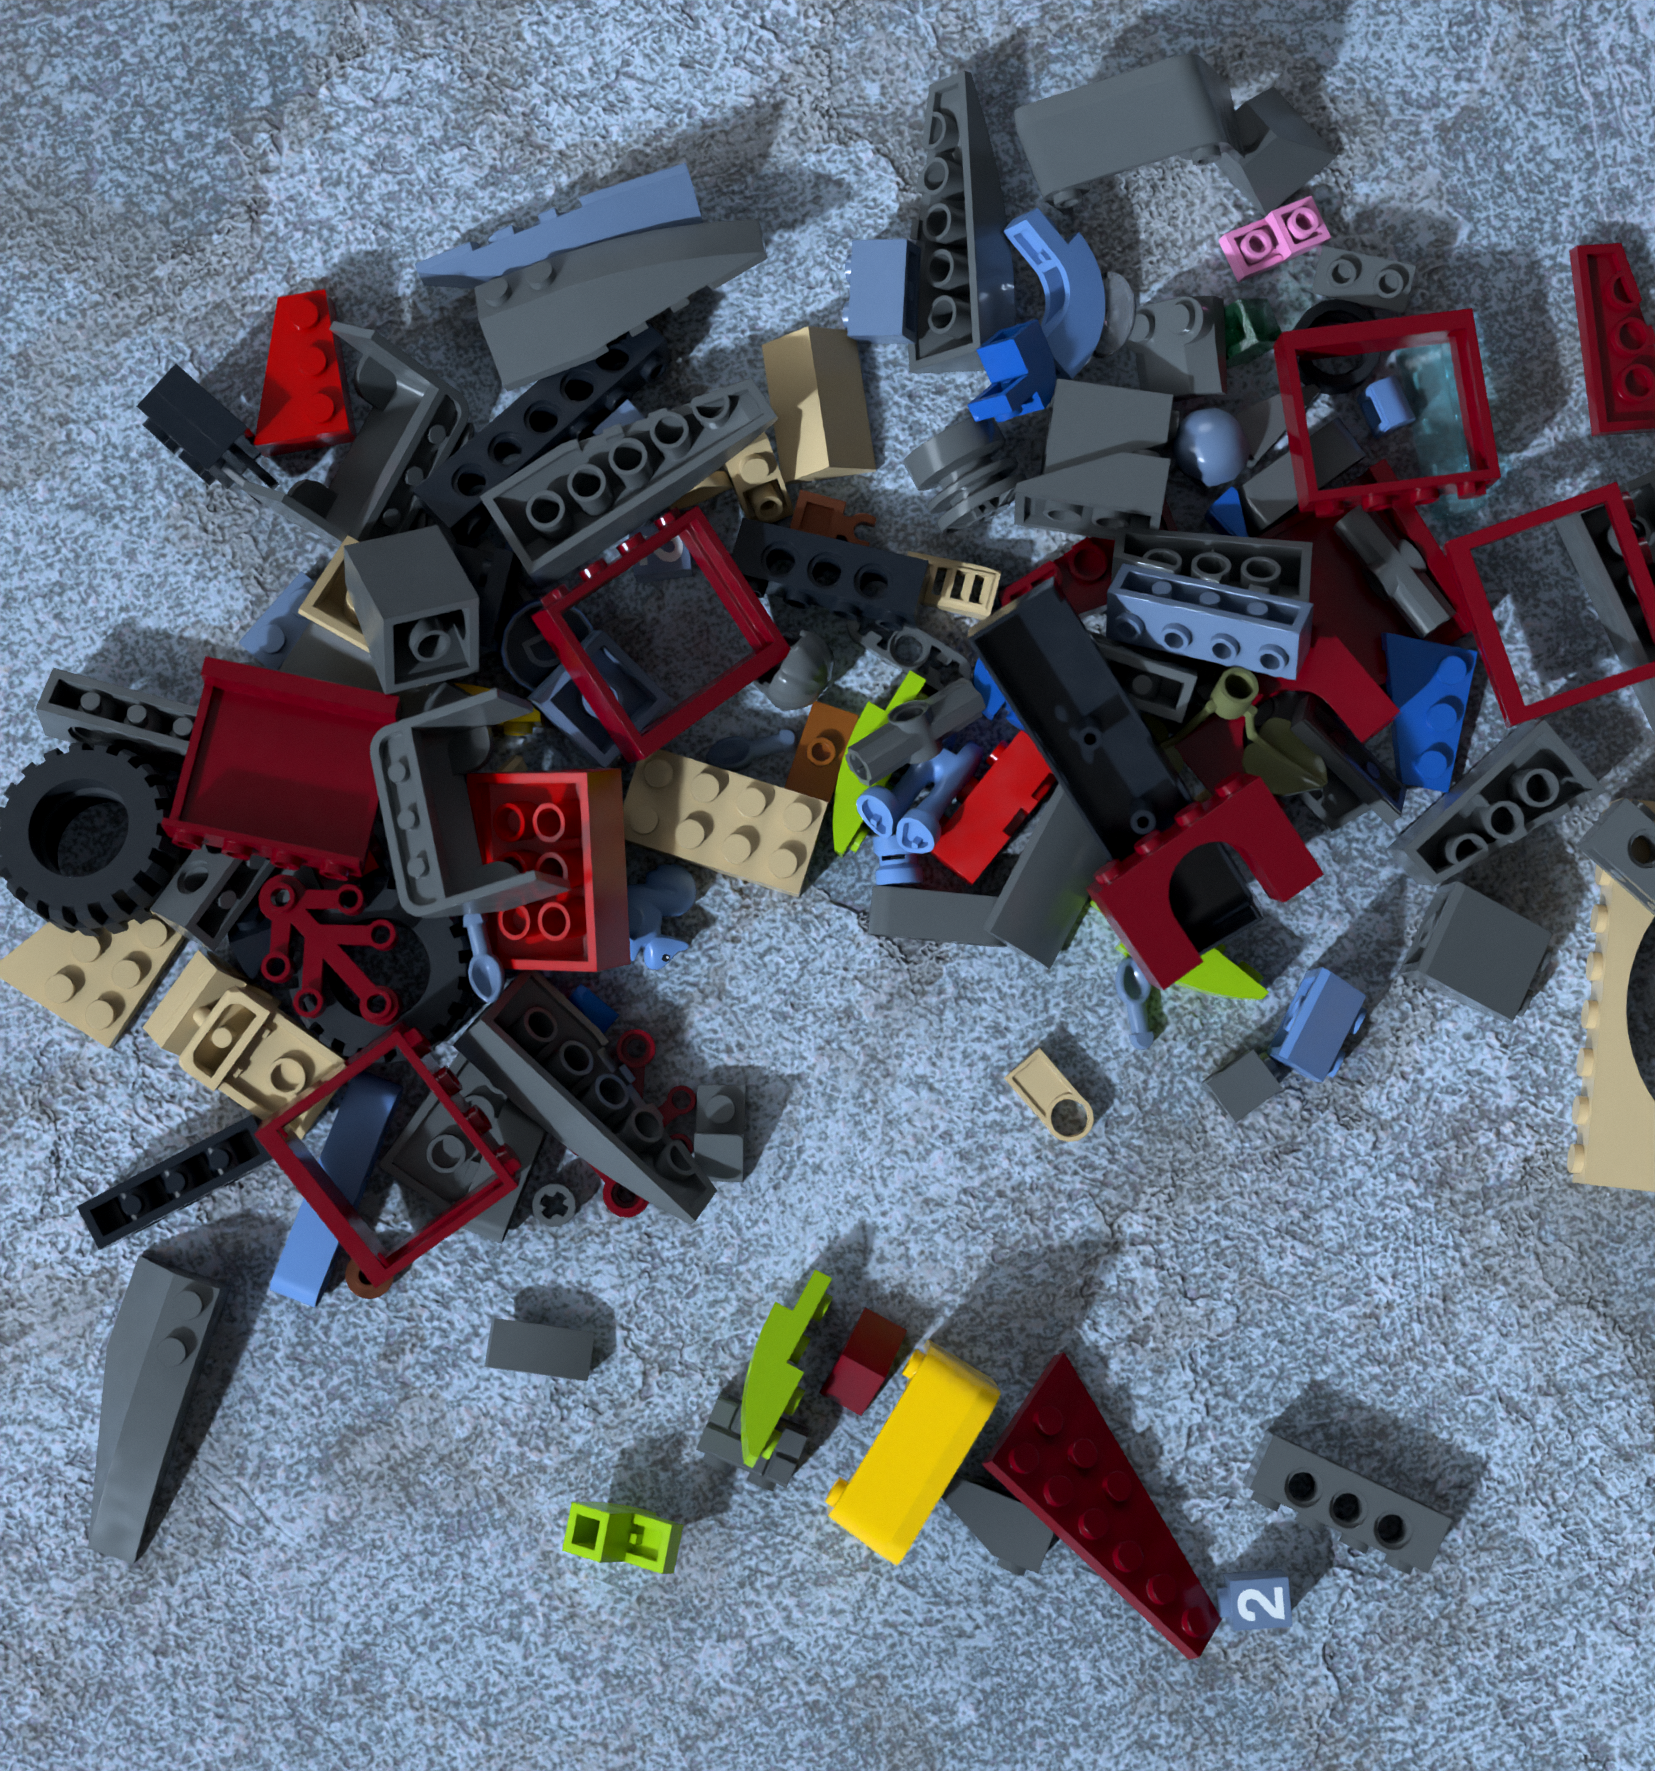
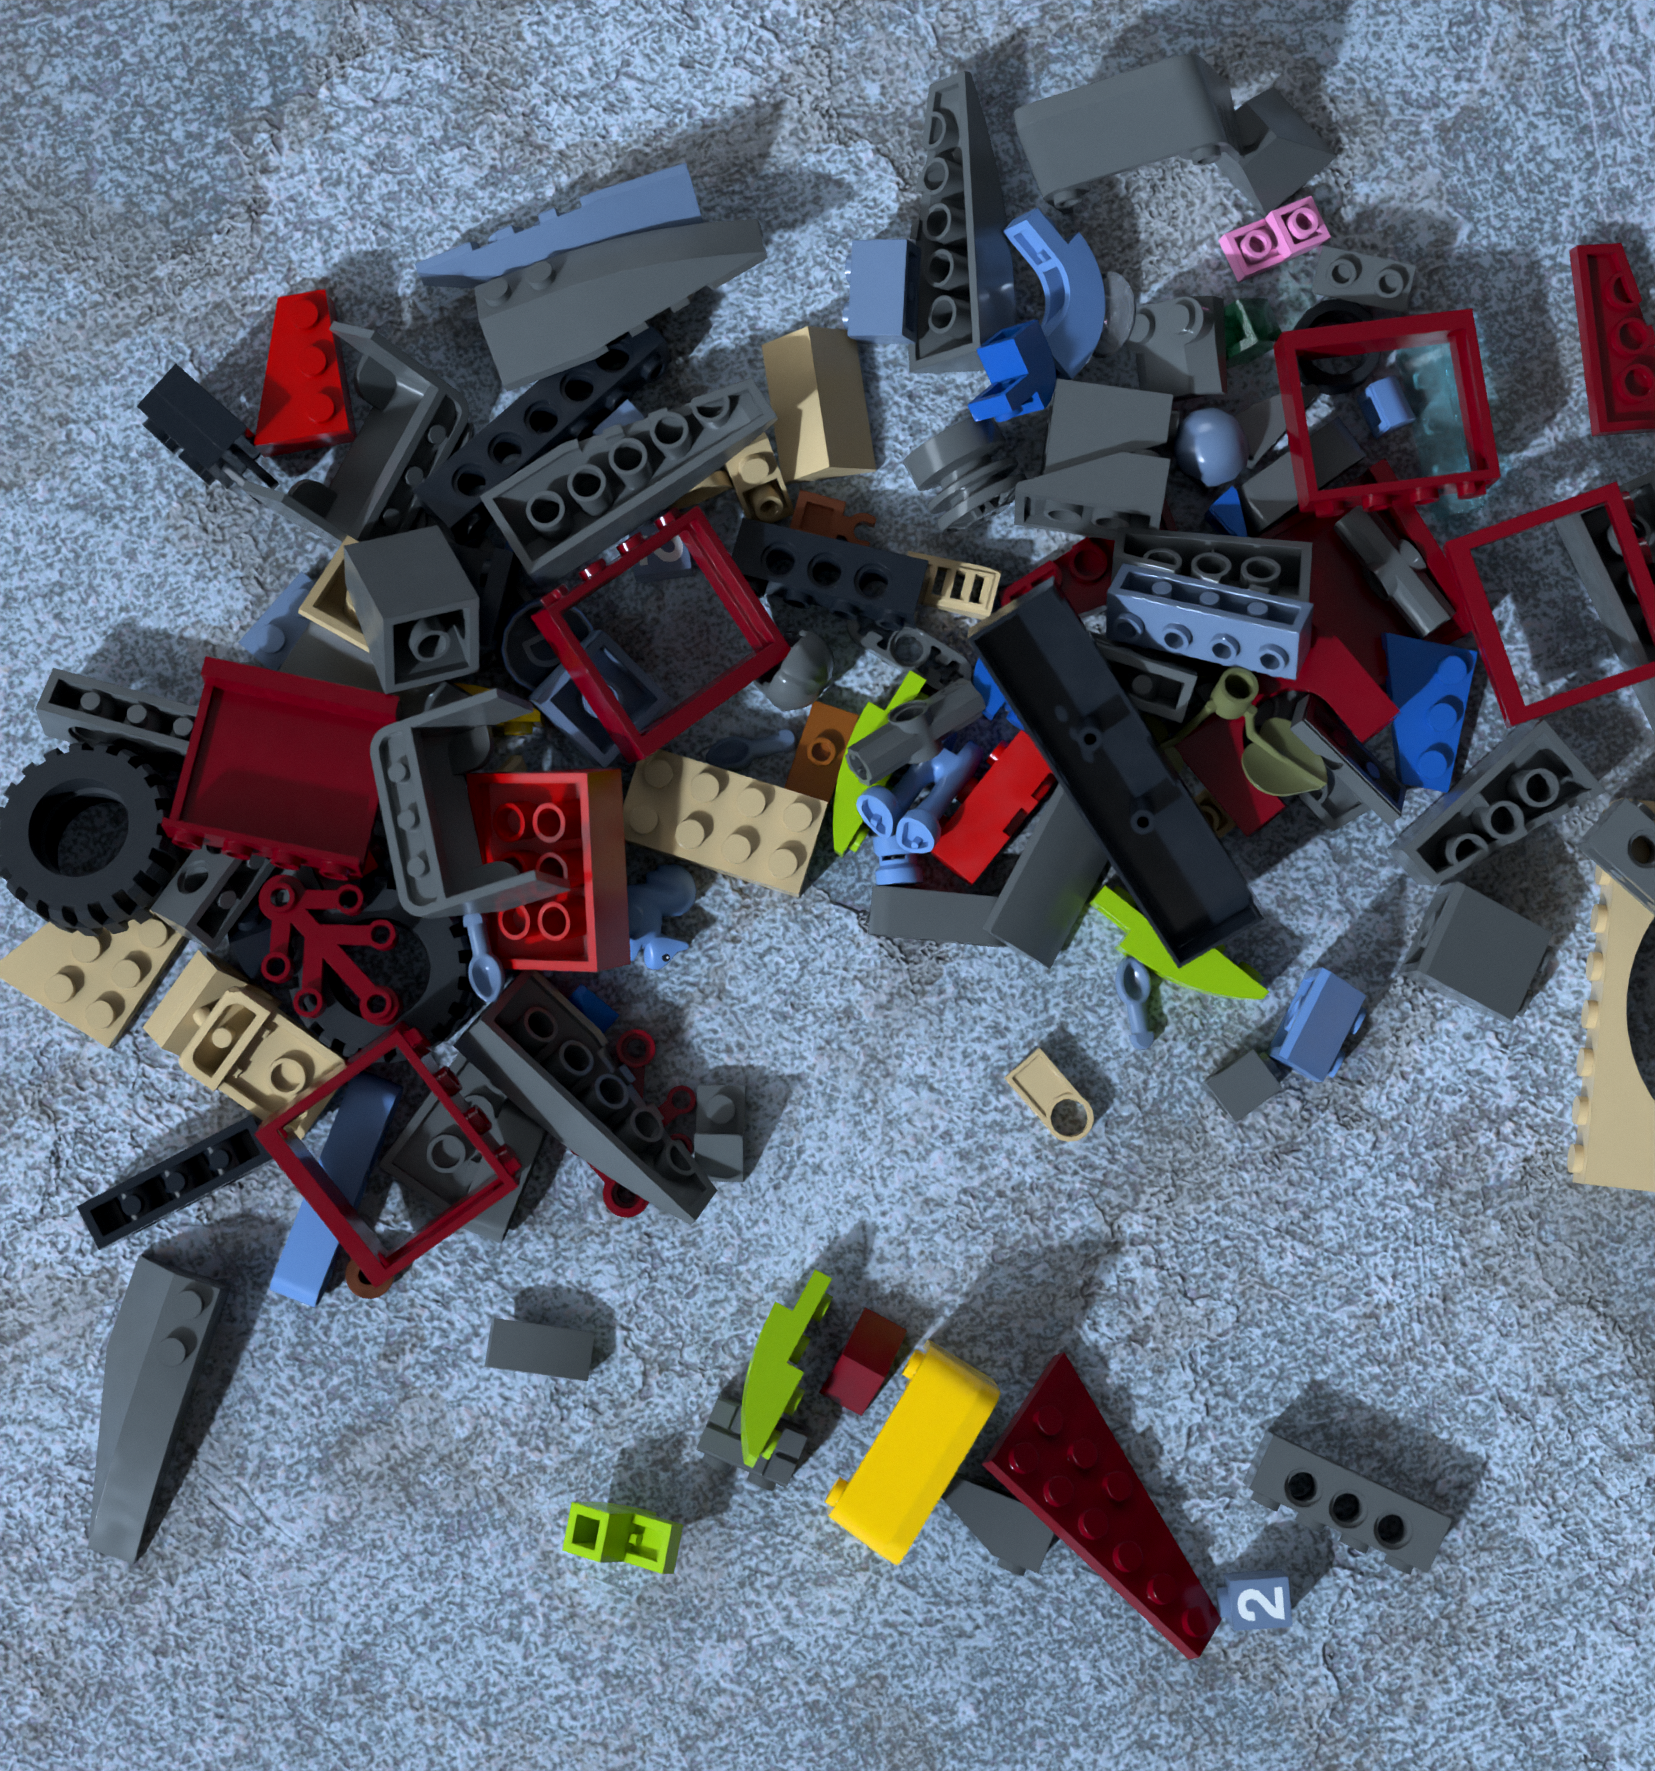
(557, 1219): dark grey bush -> none
(1136, 892): dark red arch -> none

